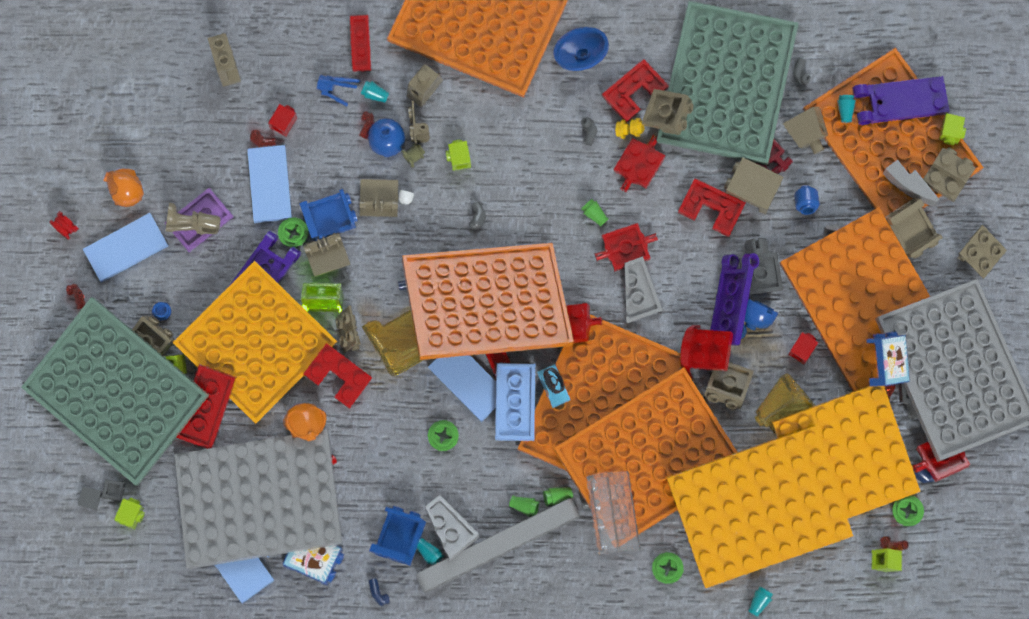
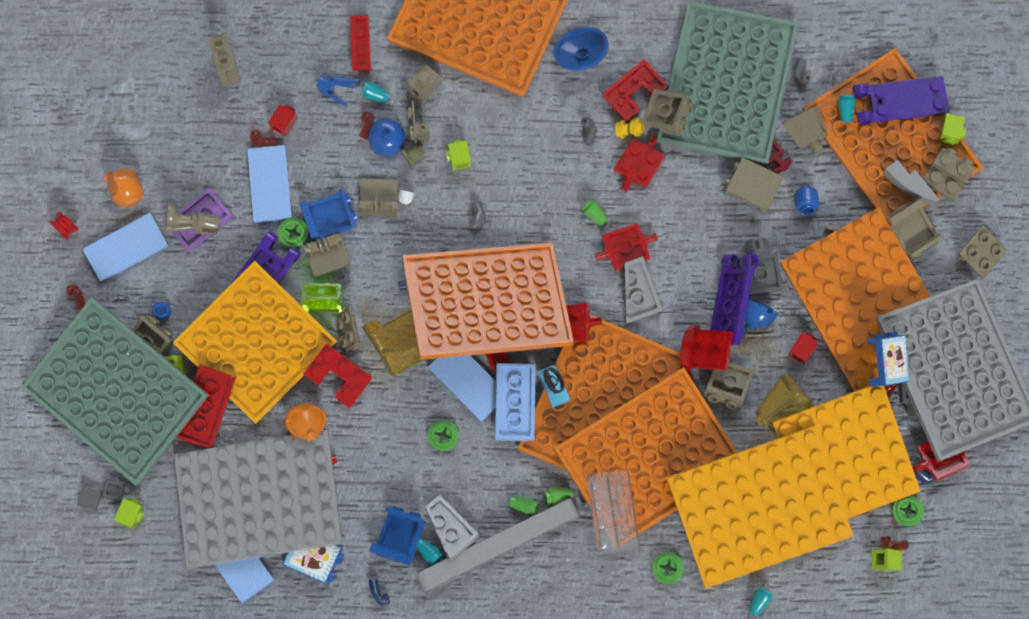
(704, 194): red plate -> none

